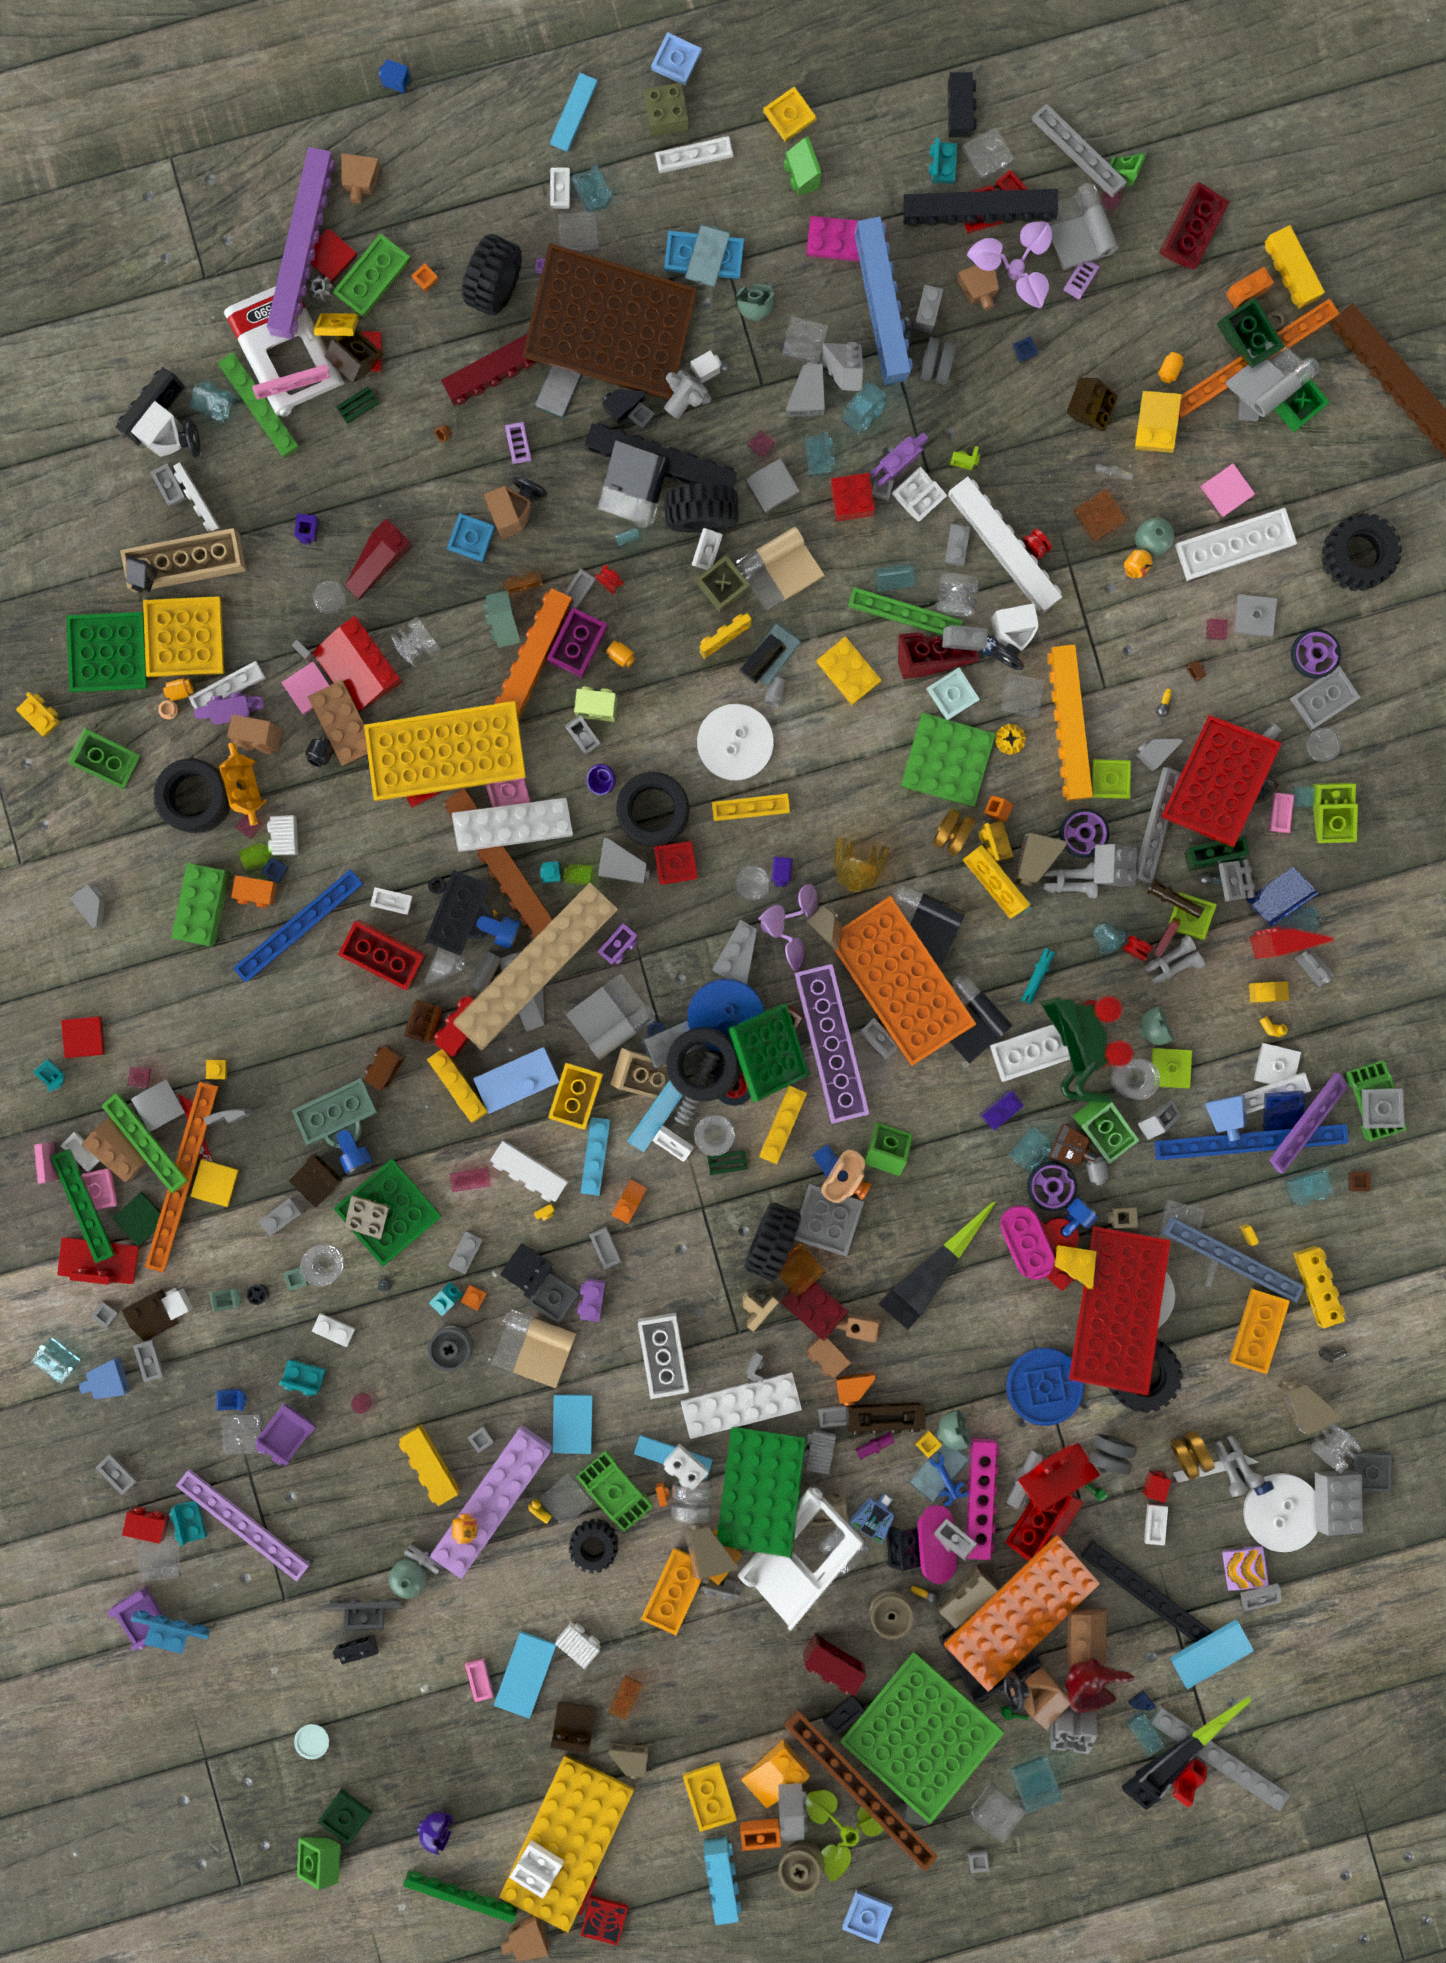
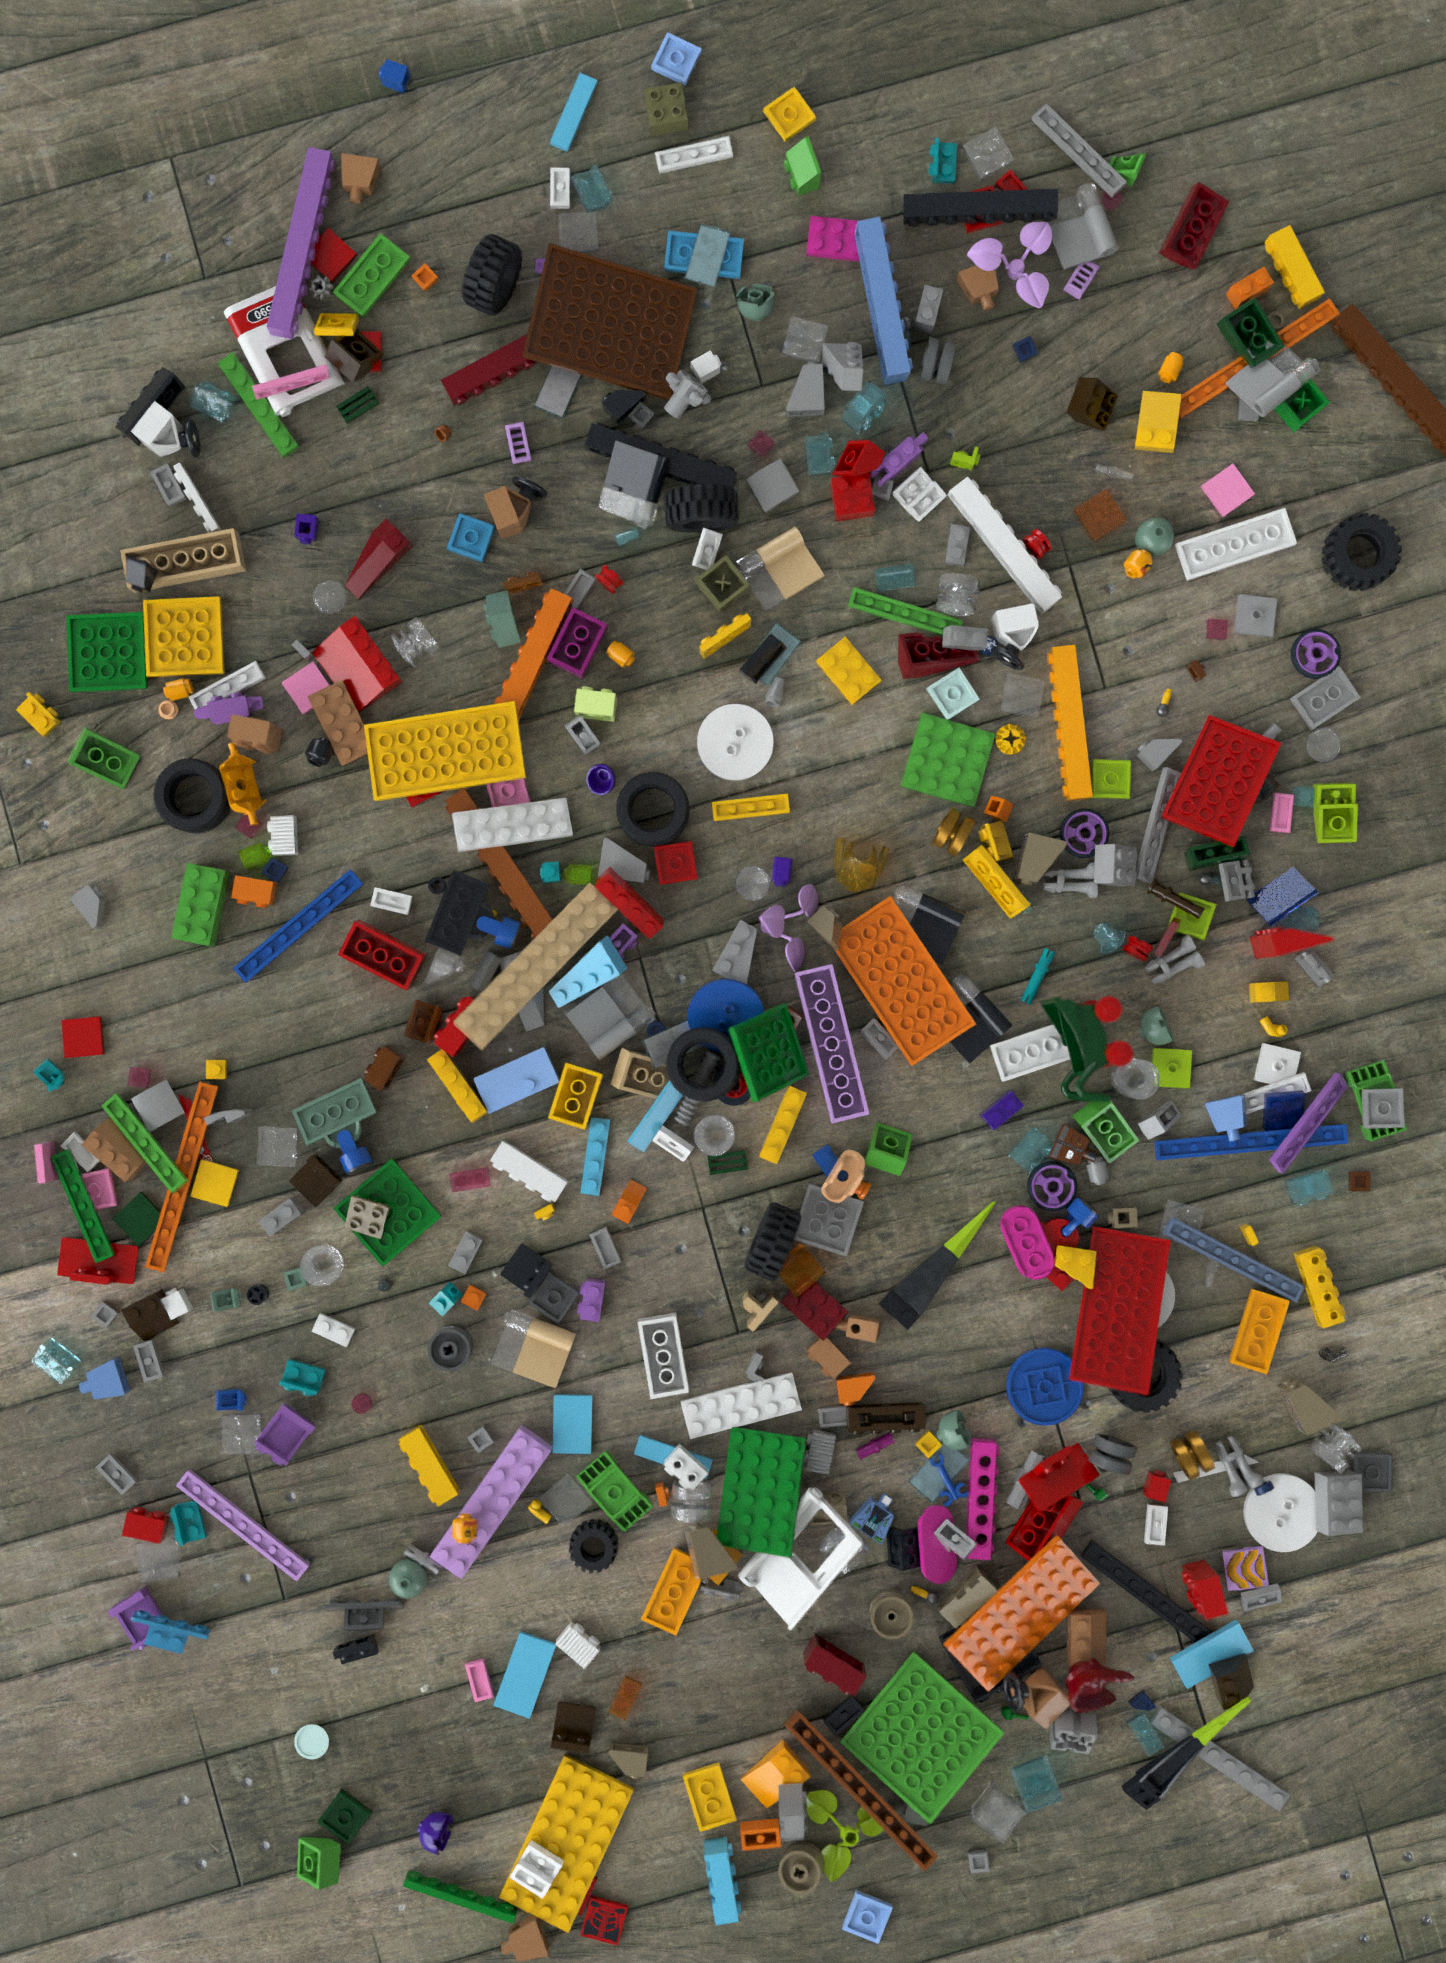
(277, 1146): none -> clear plate
(590, 972): none -> medium azure wedge
(629, 903): none -> red brick
(859, 458): none -> red slope
(961, 104): black brick -> none
(1188, 1781): red brick -> none
(1204, 1589): none -> red brick
(1231, 1680): none -> dark brown slope

